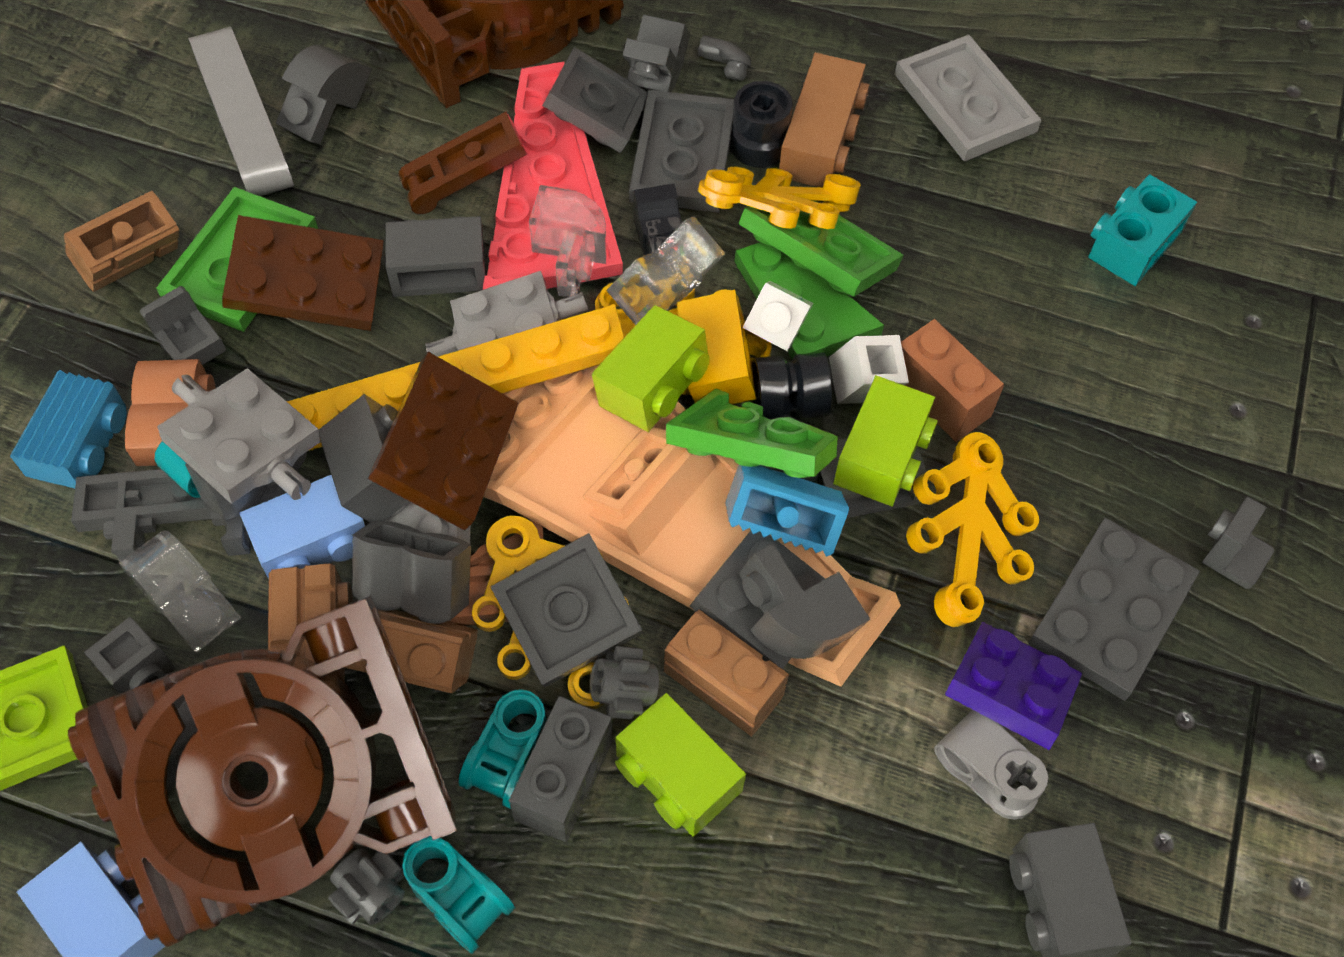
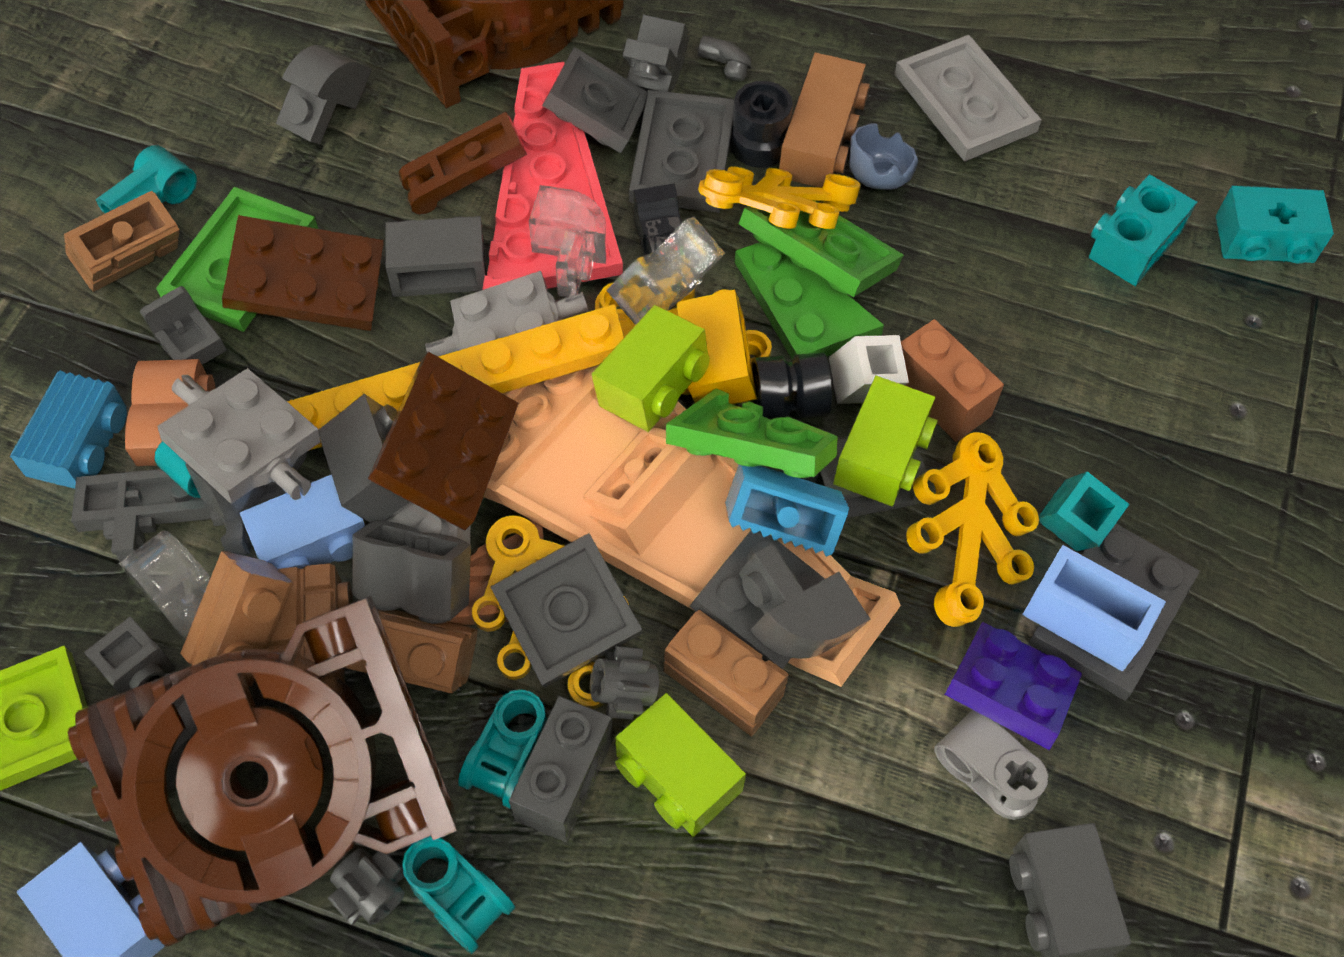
(156, 172): none -> teal piece
(237, 609): none -> medium nougat brick
(241, 112): light grey beam -> none
(777, 315): white brick -> none
(881, 160): none -> sand blue hair
(1082, 512): none -> teal brick
(1094, 608): none -> light blue brick
(1235, 549): dark grey bracket -> none
(1274, 224): none -> teal brick

